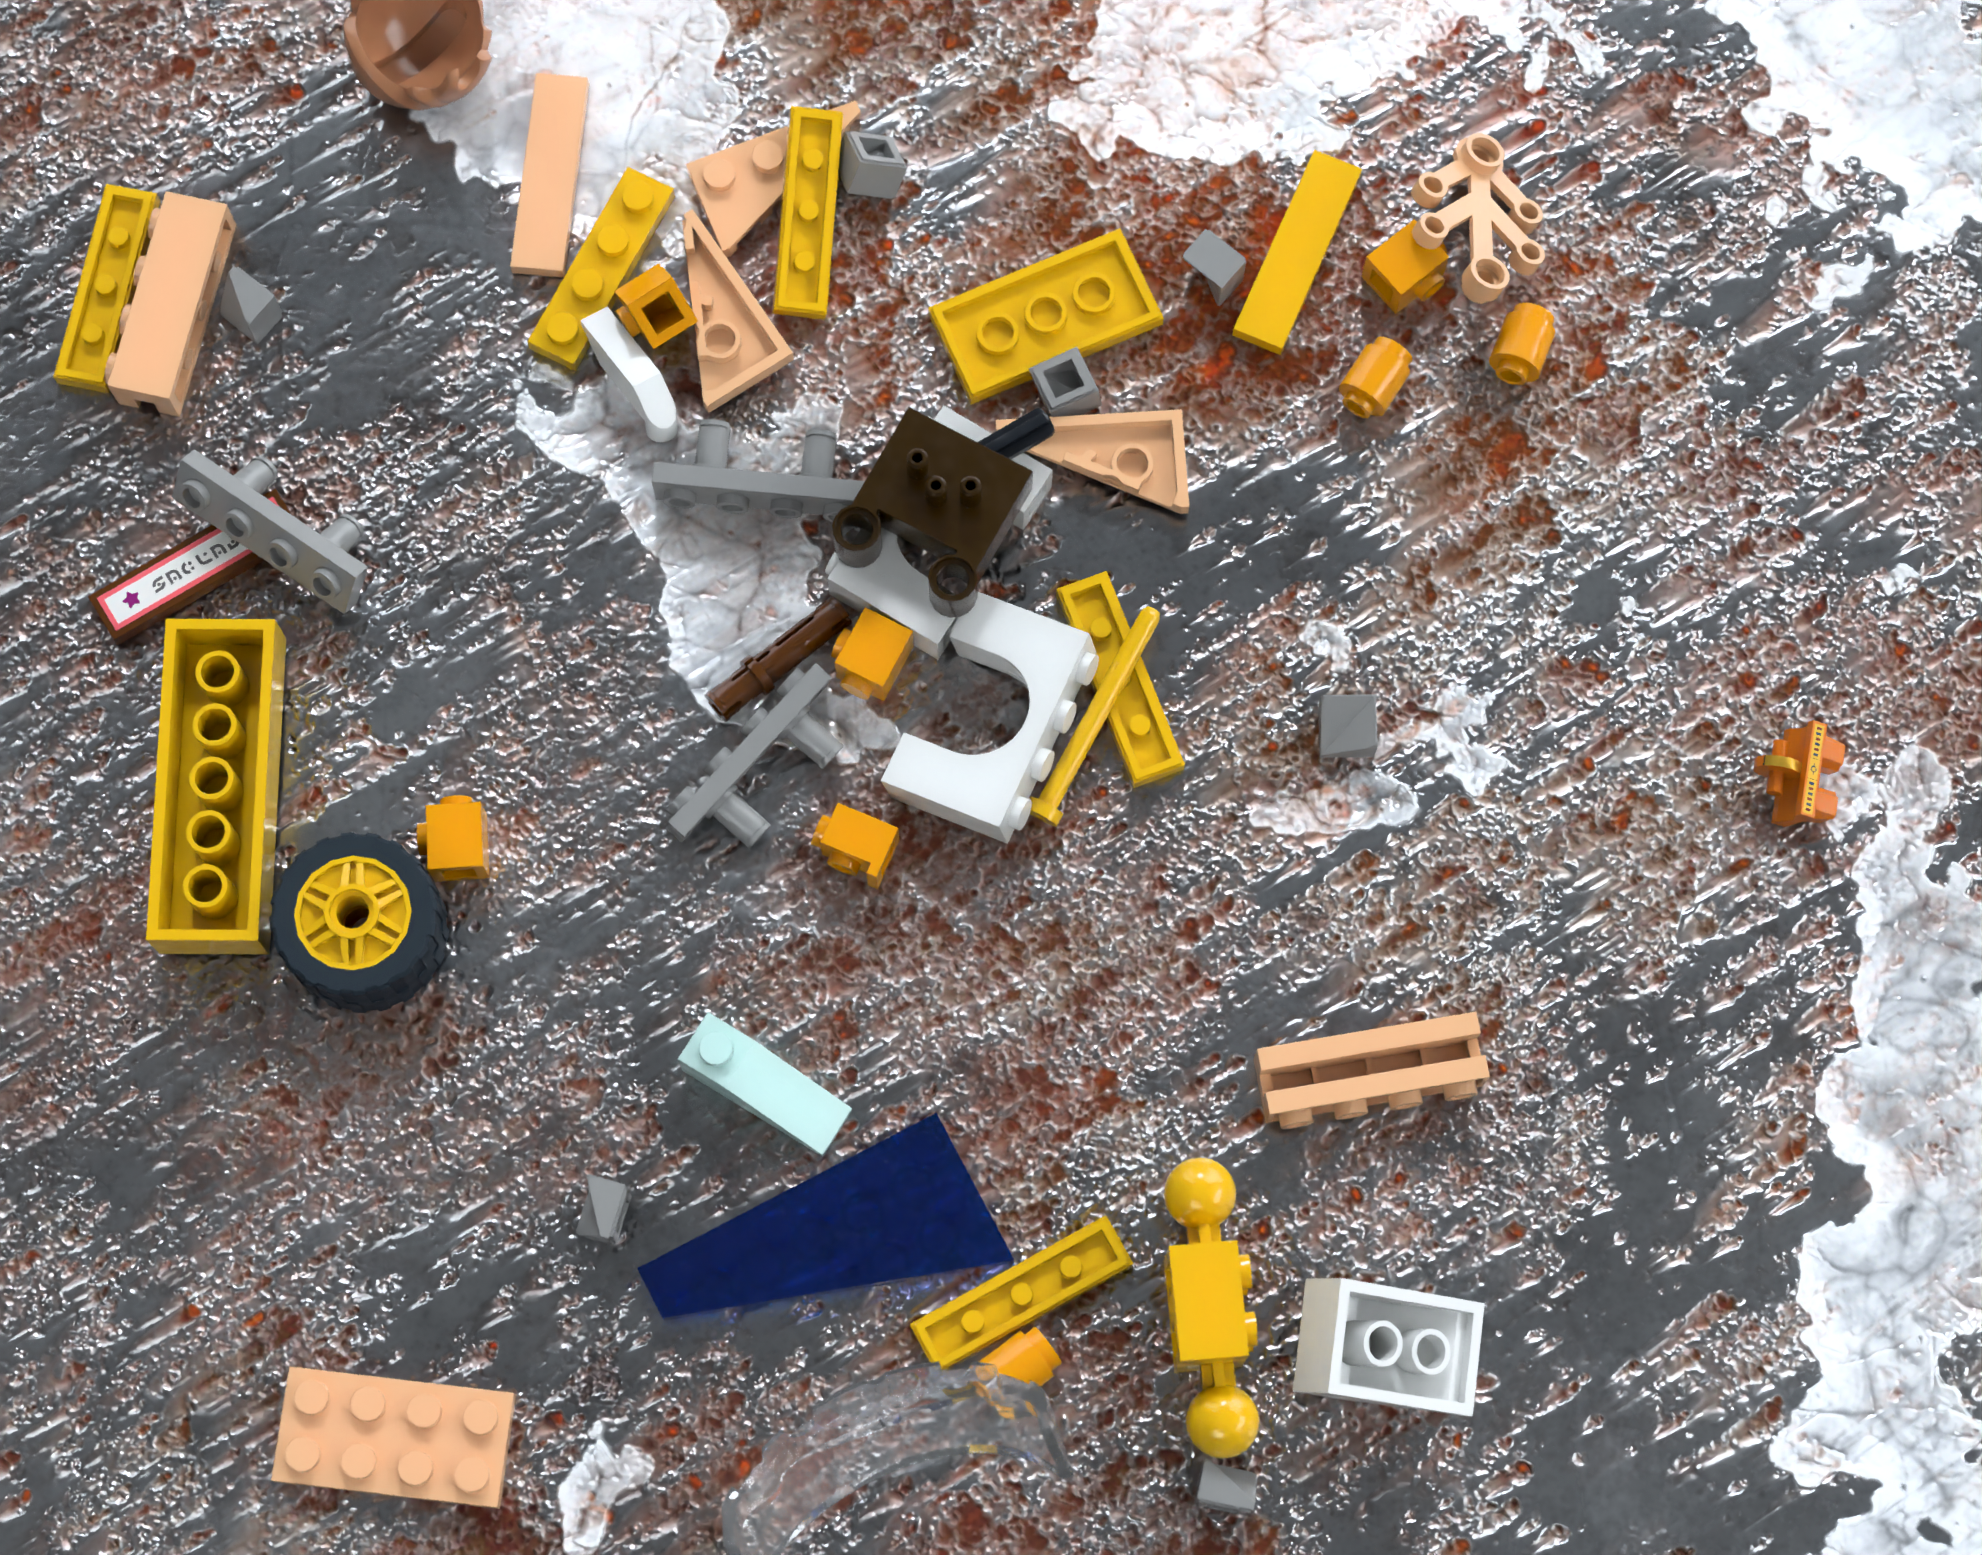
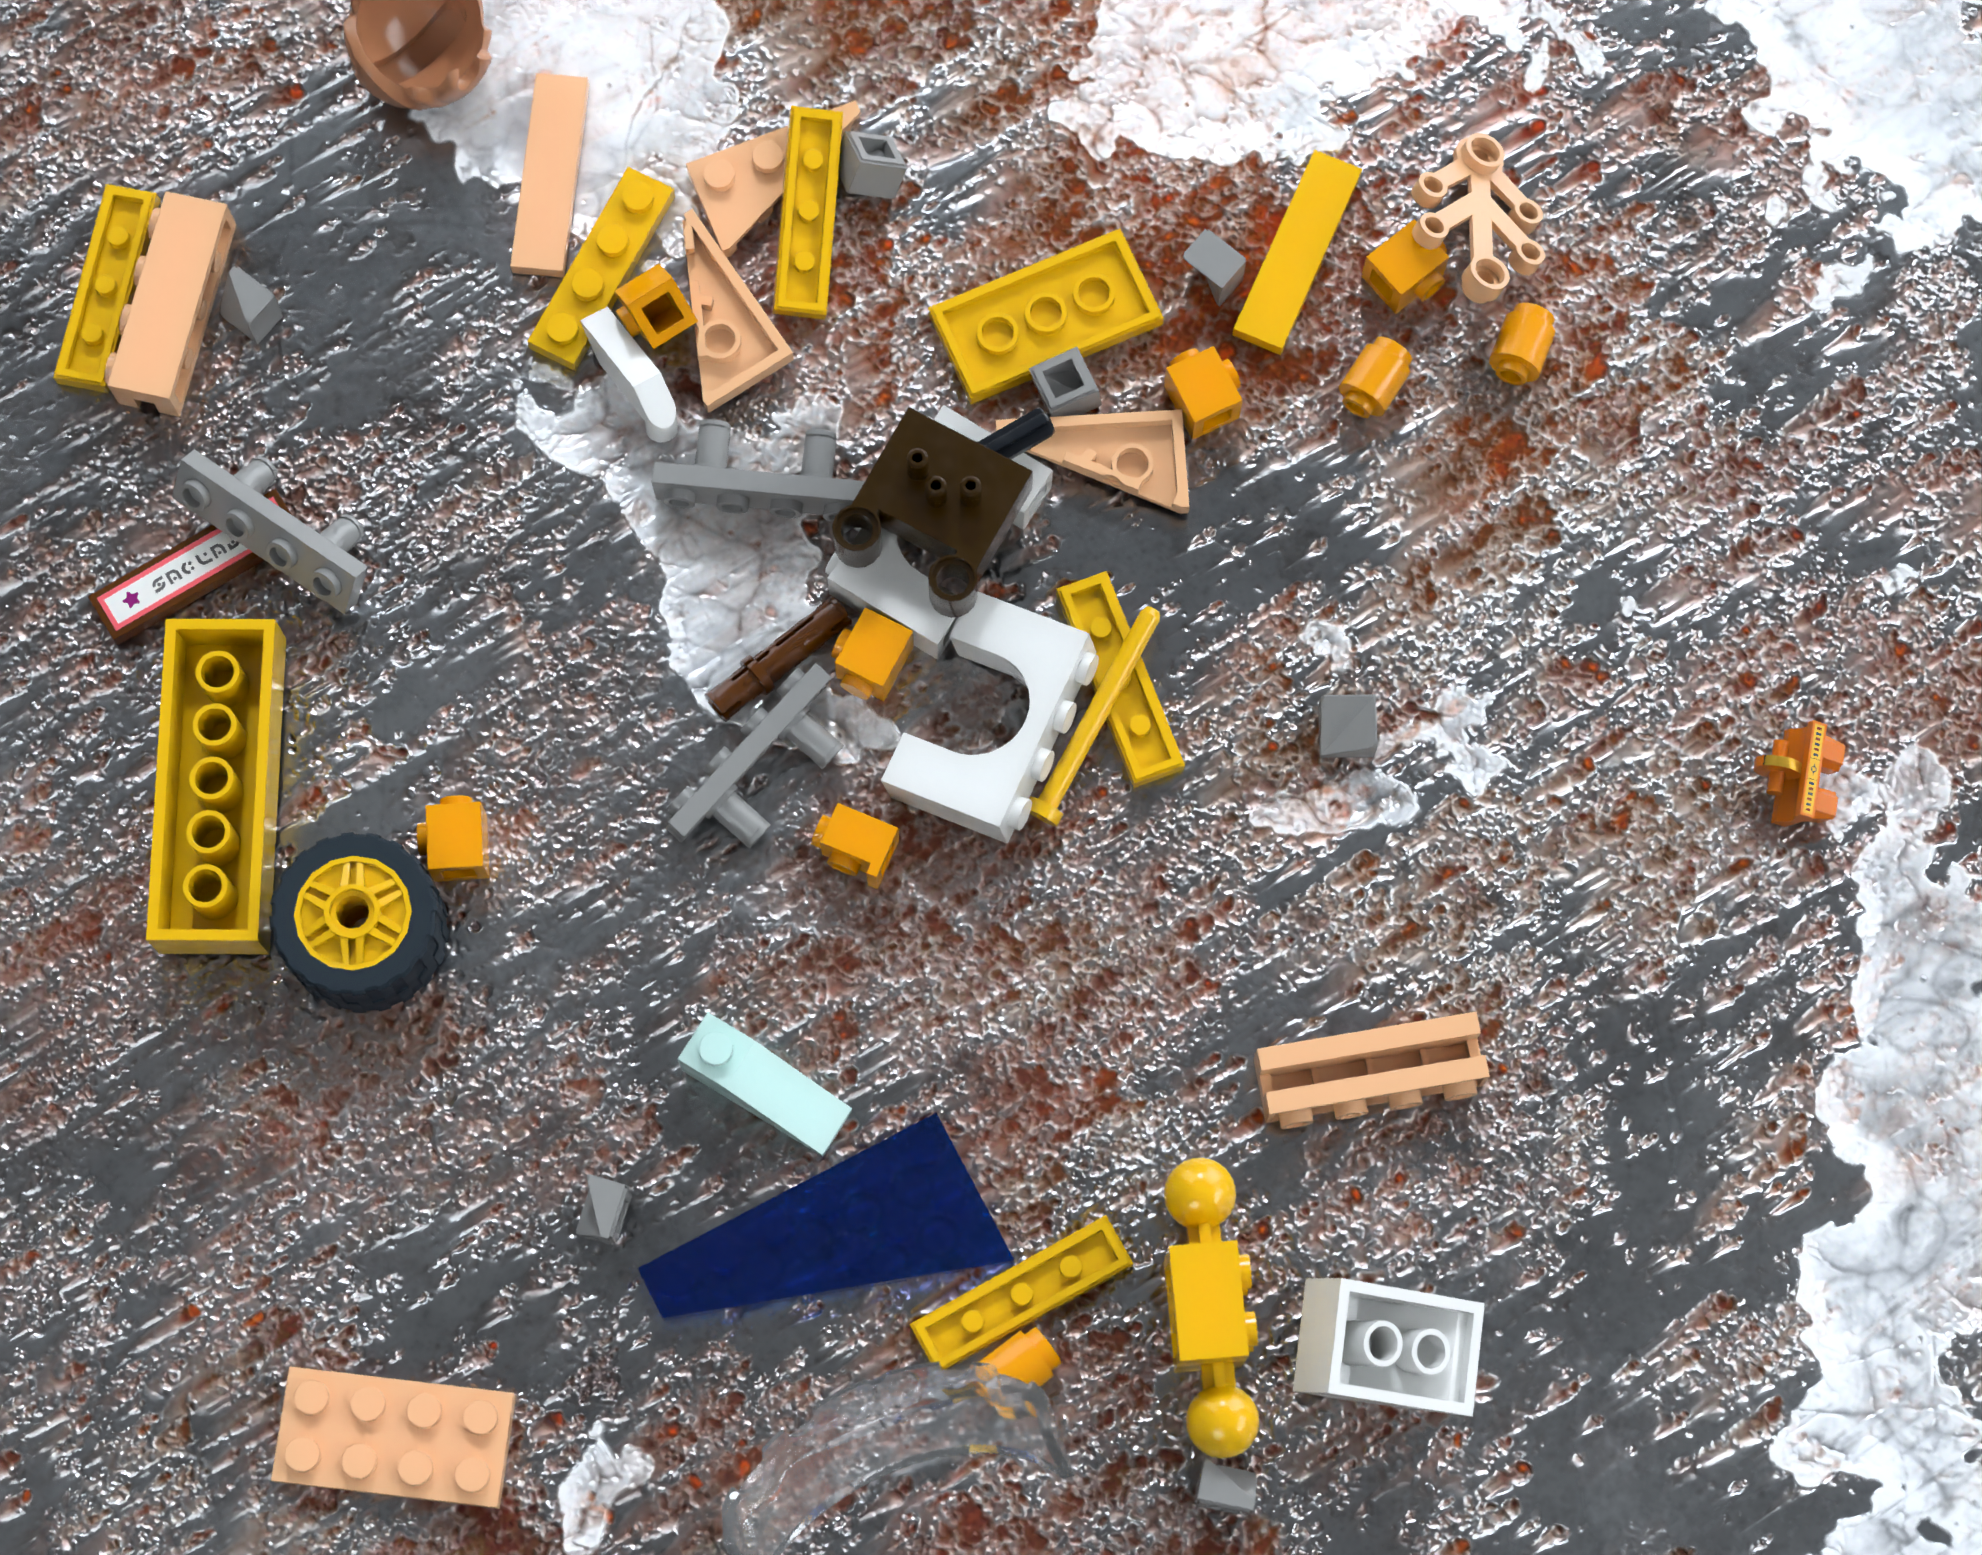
(1203, 390): none -> light orange brick

